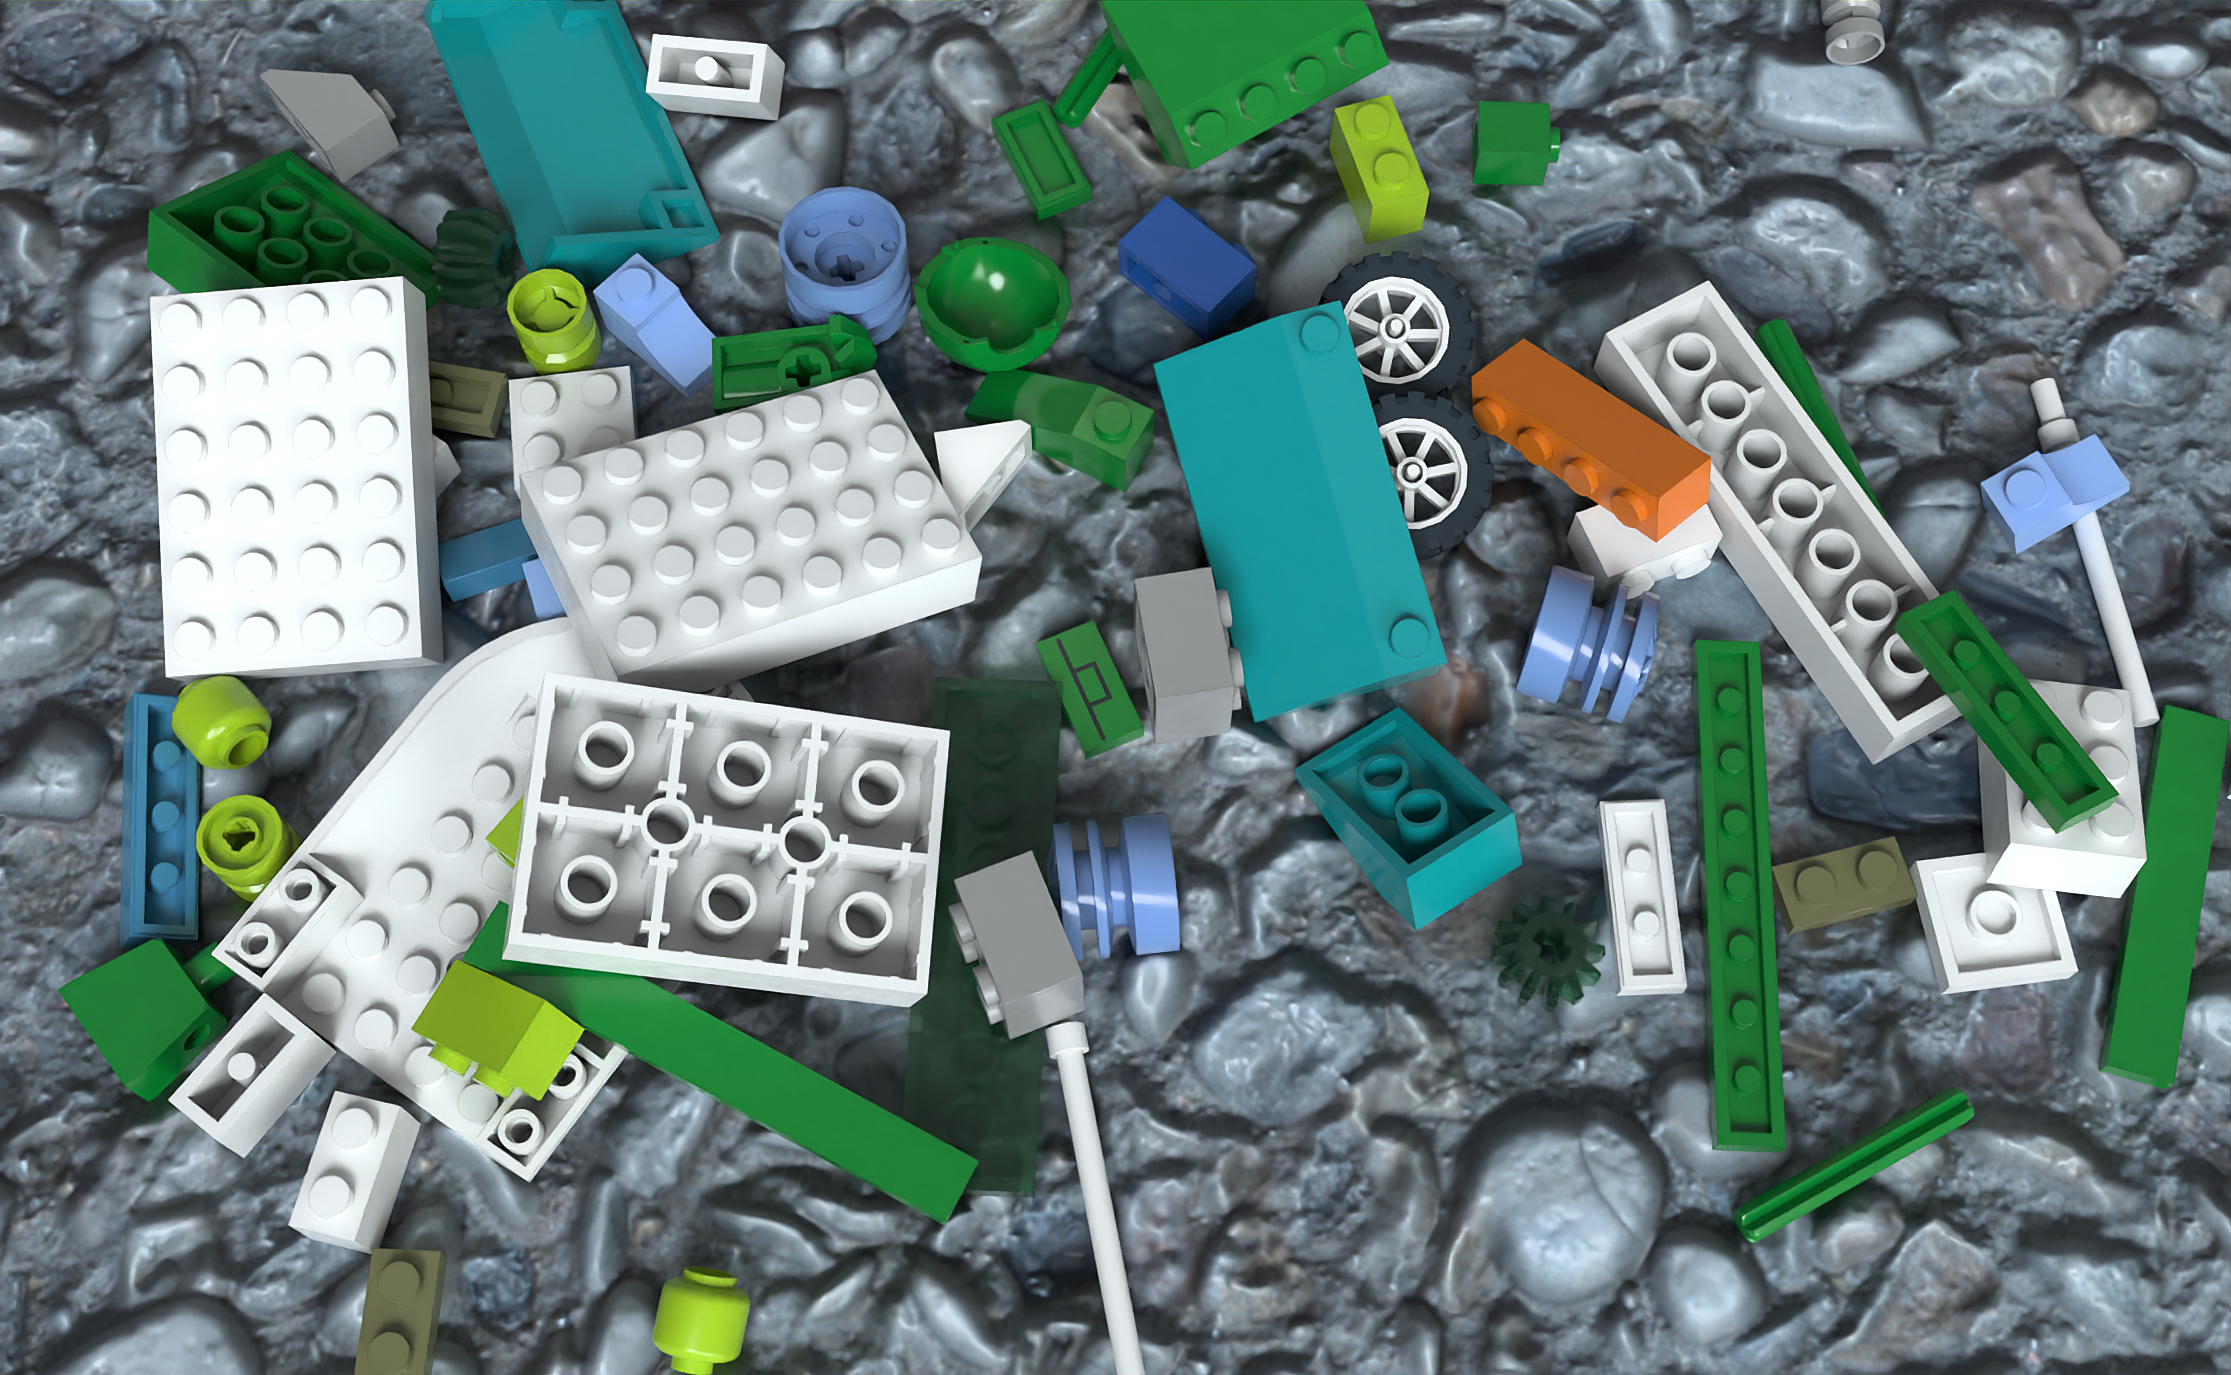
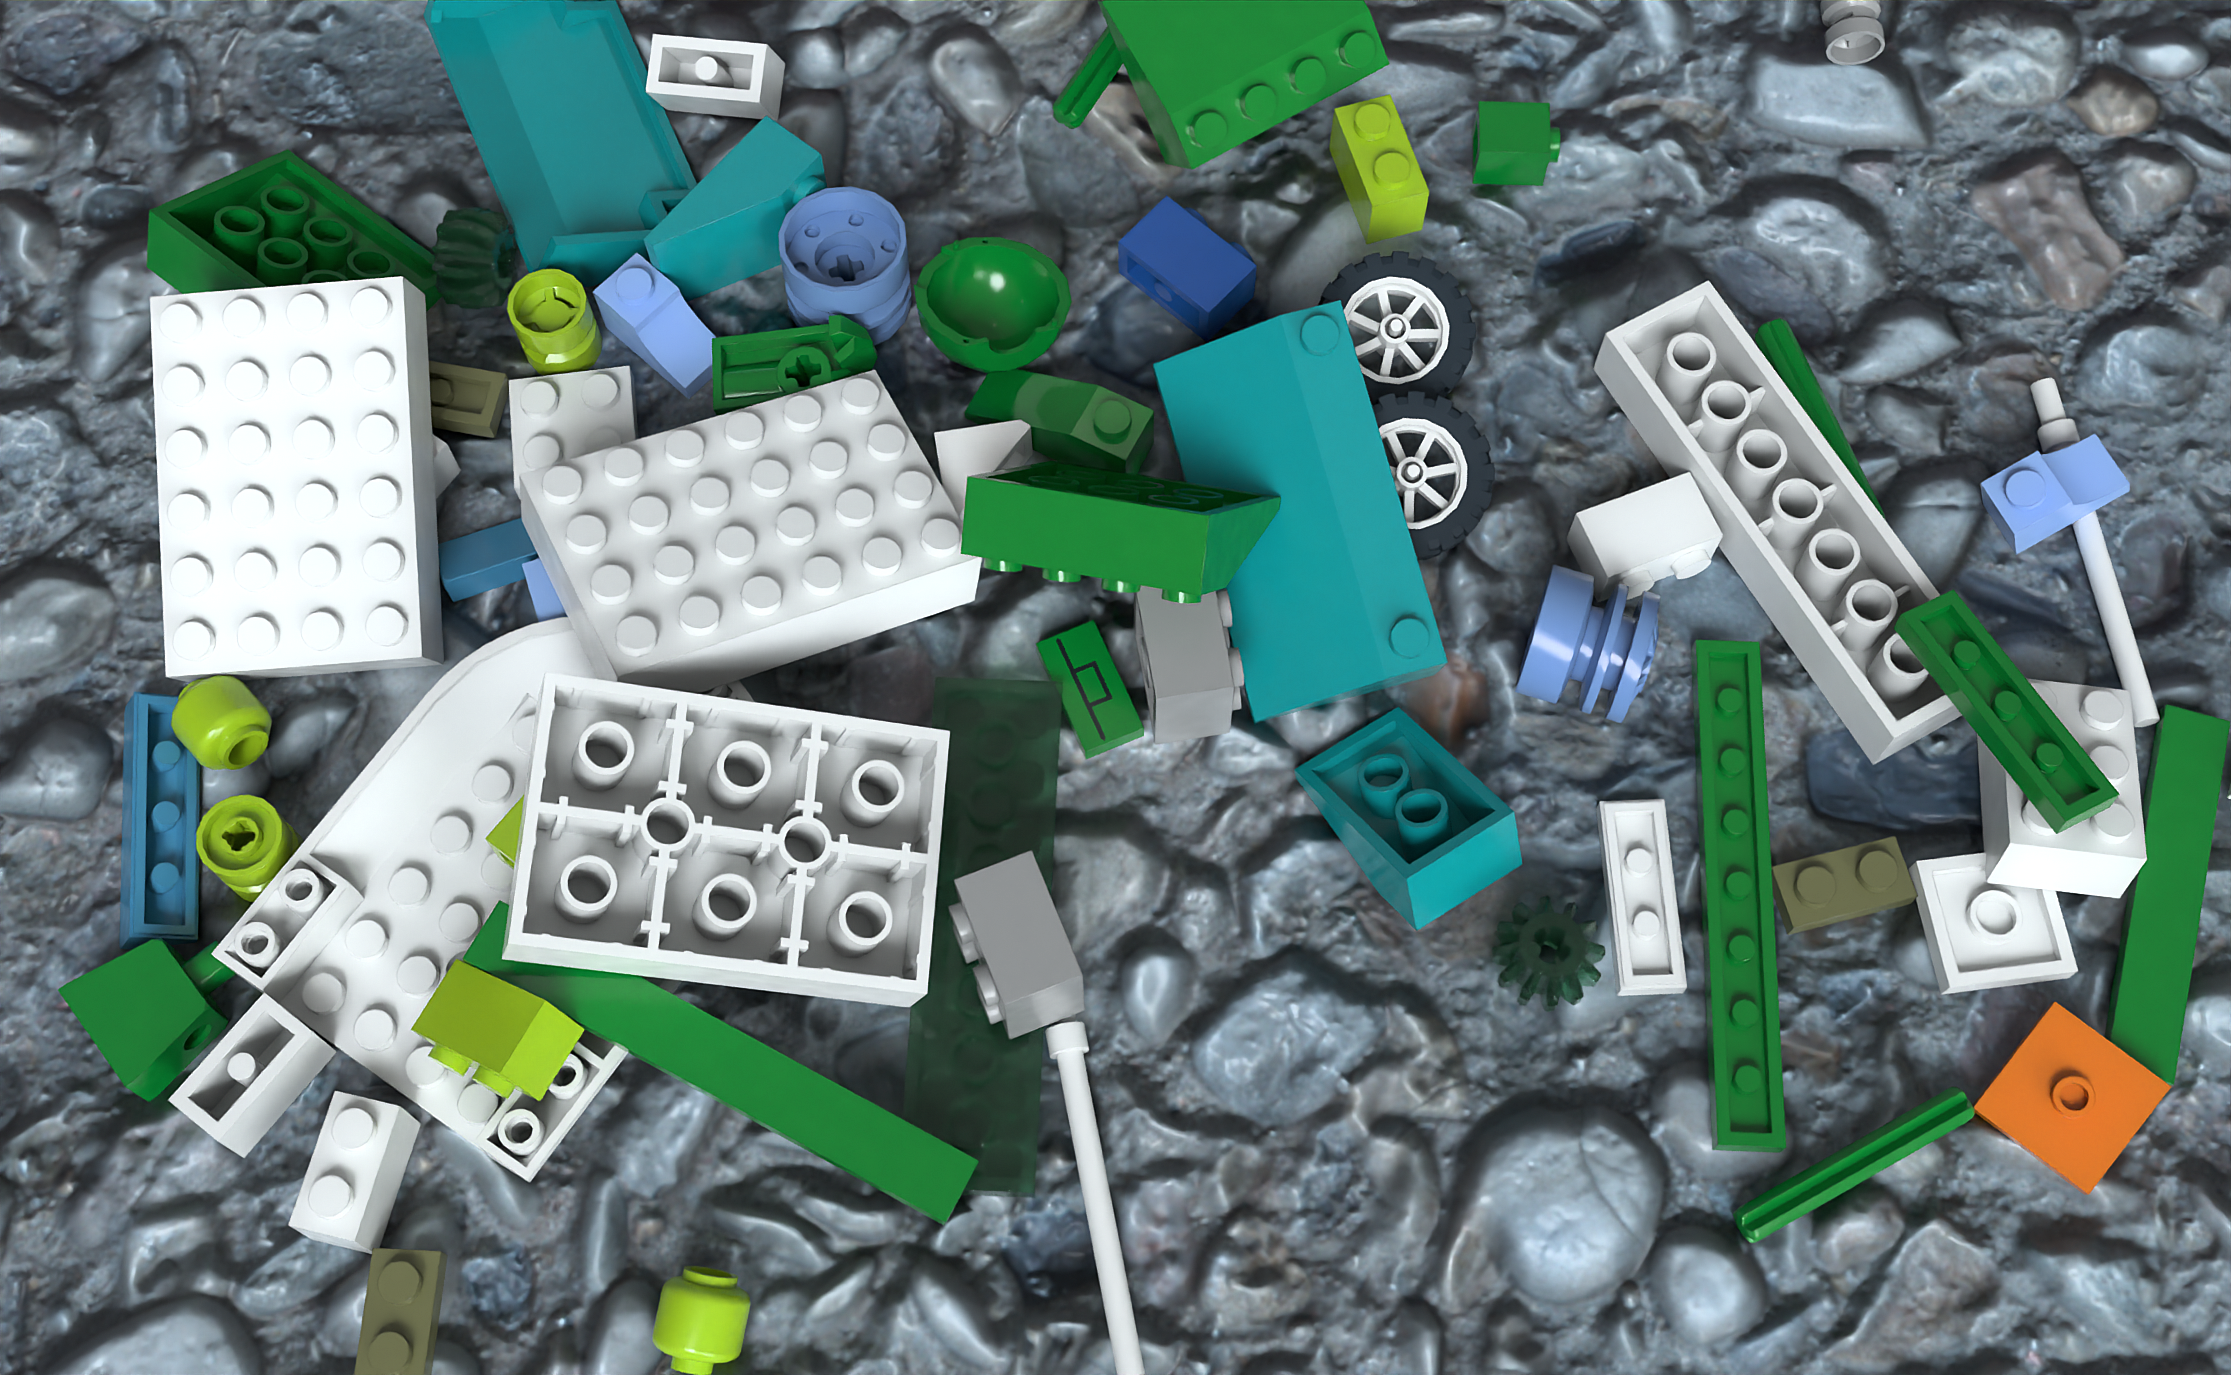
(334, 117): light grey slope -> none
(735, 212): none -> teal slope
(1041, 159): green tile -> none
(1113, 527): none -> green slope
(1117, 885): medium blue wheel -> none
(1591, 440): orange brick -> none
(2070, 1098): none -> orange plate

